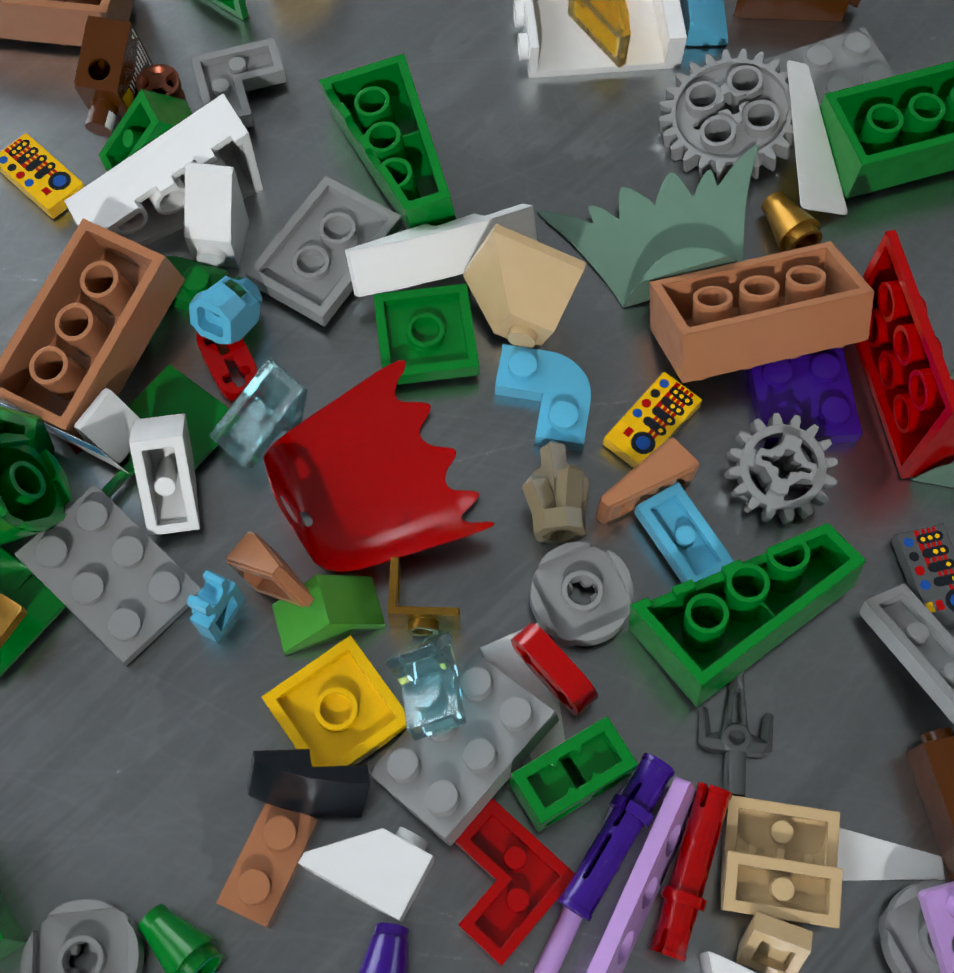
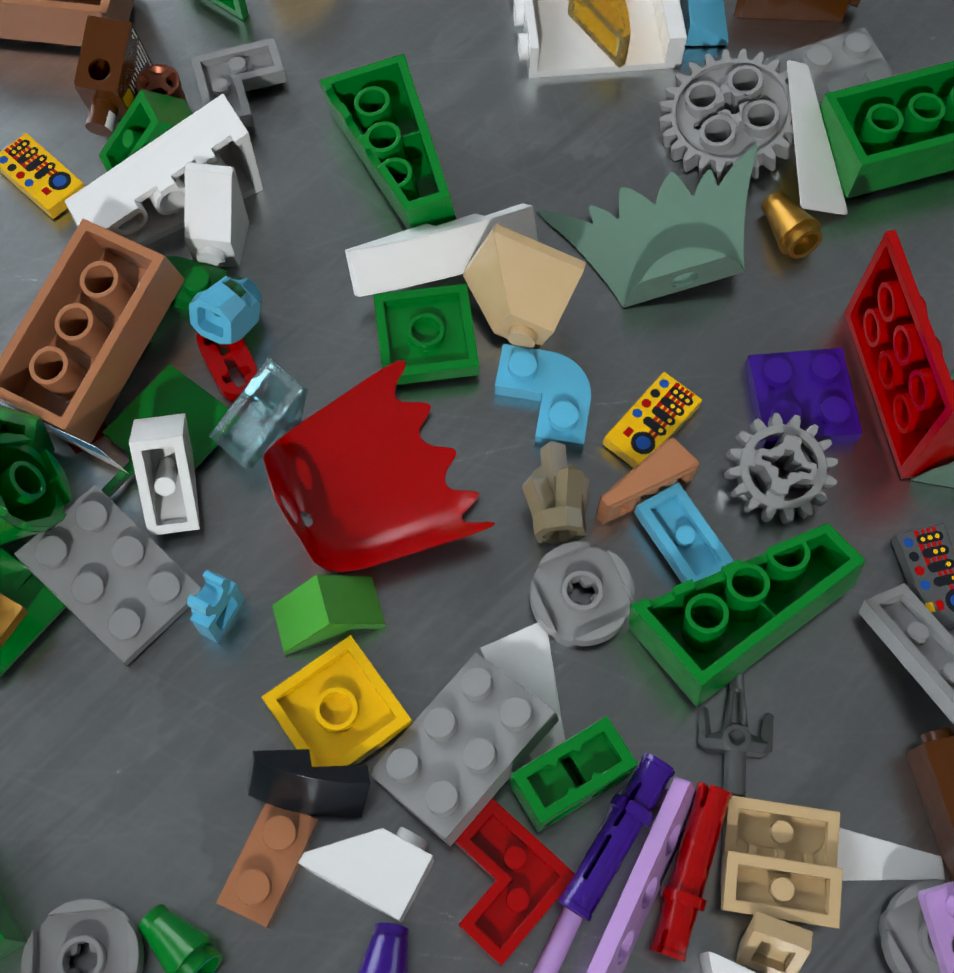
(107, 425): white slope -> none
(267, 571): nougat slope -> none
(308, 257): light grey plate -> none
(417, 620): pearl gold bracket -> none
(429, 685): clear light blue slope -> none
(554, 669): red beam -> none
(760, 311): nougat brick -> none

